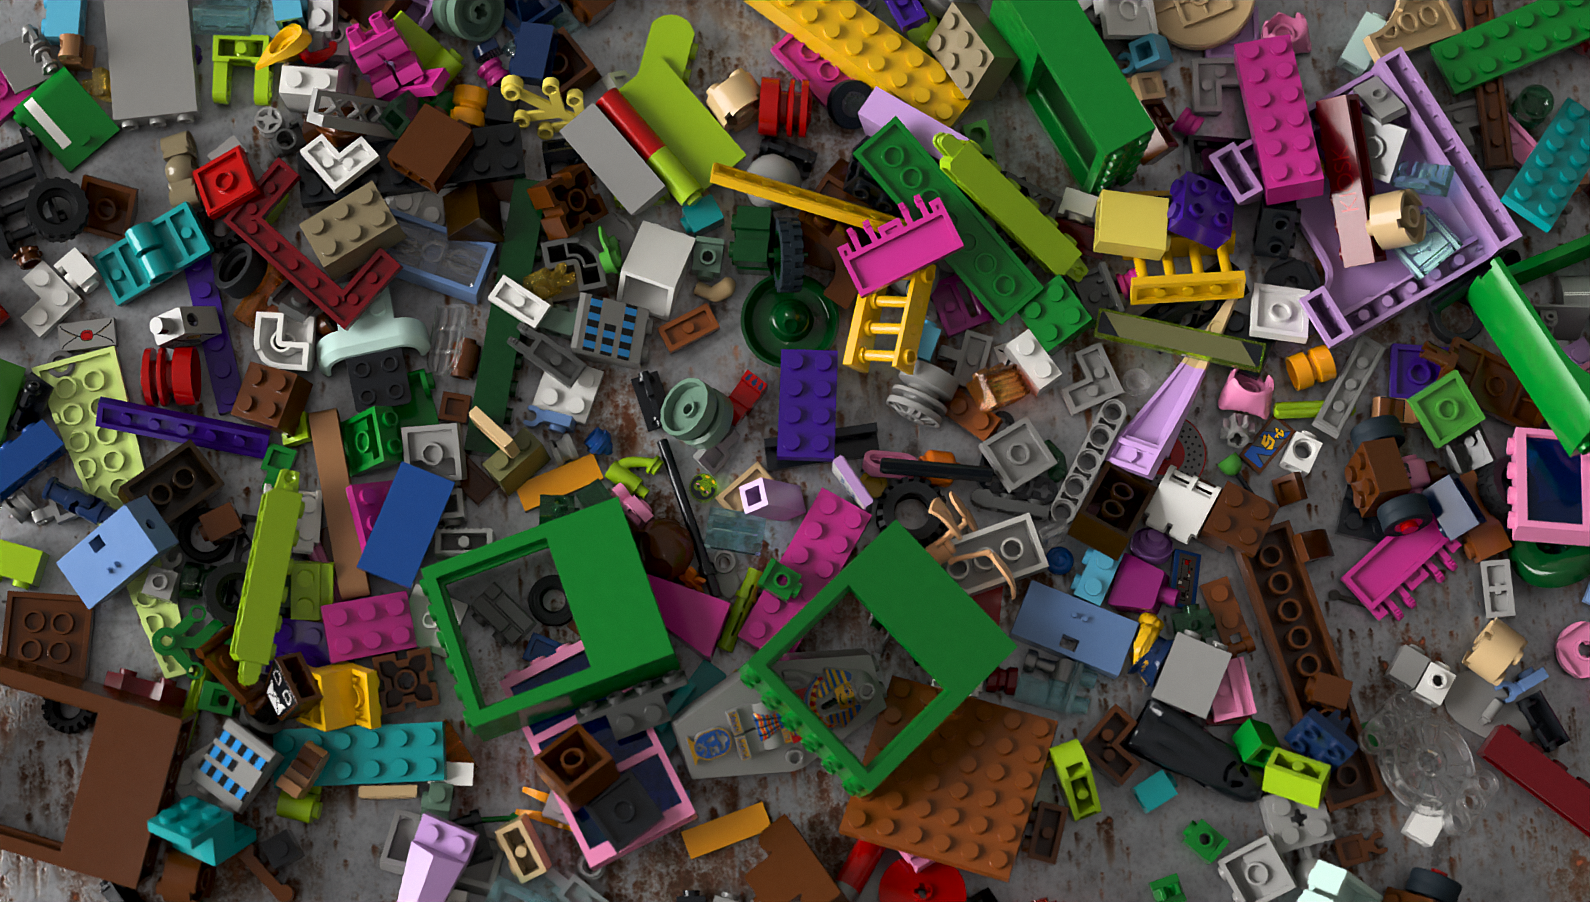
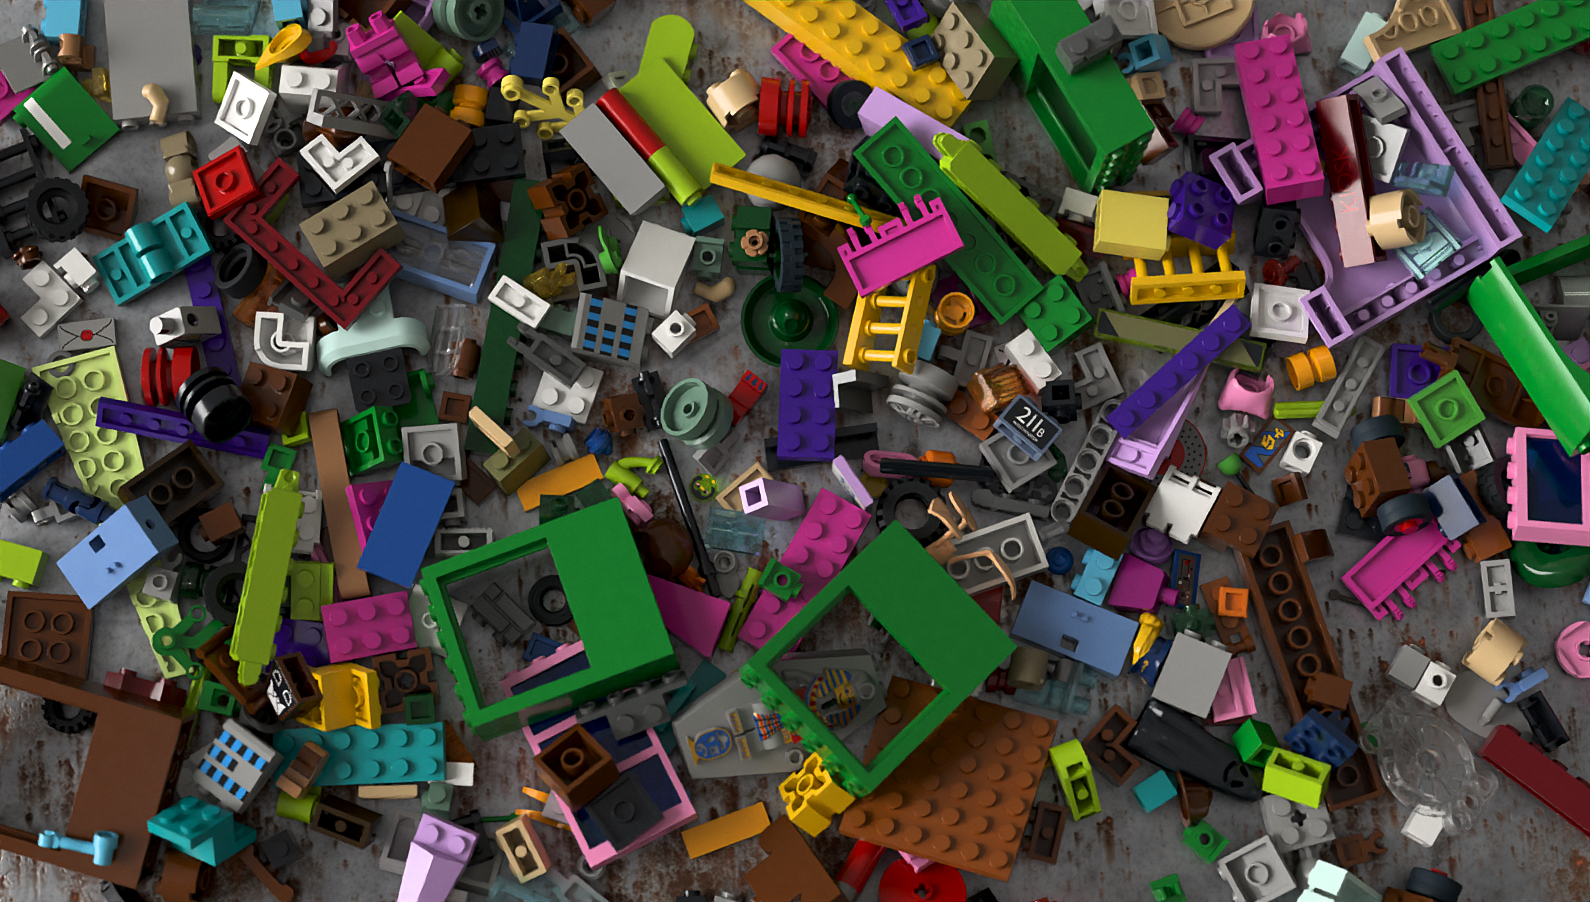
(101, 848): none -> medium azure brick
(158, 99): none -> tan arm
(214, 404): none -> black wheel
(245, 108): none -> white plate
(345, 821): none -> dark brown brick
(388, 167): none -> light grey hinge
(419, 708): none -> dark green plate
(623, 413): none -> reddish brown brick
(675, 333): none -> white brick
(755, 250): none -> medium nougat plate
(814, 796): none -> yellow brick
(854, 389): none -> dark grey panel
(865, 220): none -> green hinge
(921, 52): none -> dark blue tile
(954, 313): none -> light orange wheel
(1028, 426): none -> brick
(1028, 669): none -> dark tan piece
(1061, 400): none -> black brick
(1089, 44): none -> dark grey brick
(1178, 371): none -> dark purple plate
(1192, 800): none -> reddish brown piece
(1233, 602): none -> orange tile
(1276, 273): none -> clear red plate

